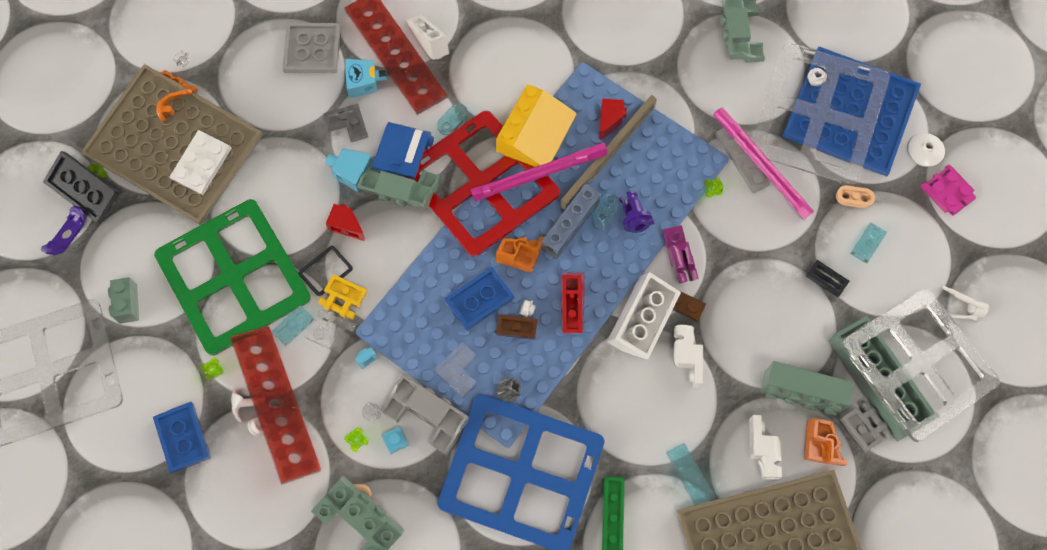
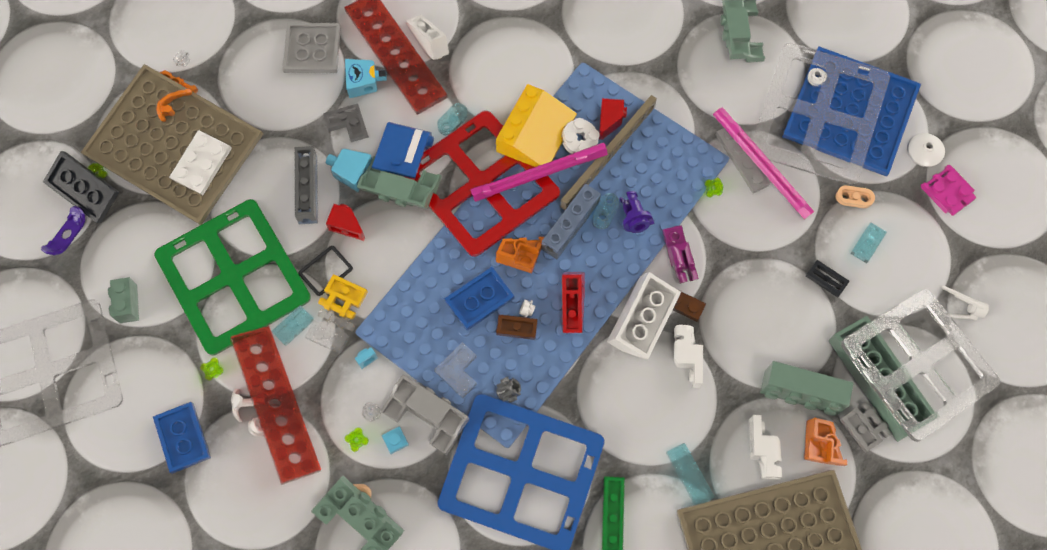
(306, 185): none -> dark grey piece
(579, 127): none -> white plate

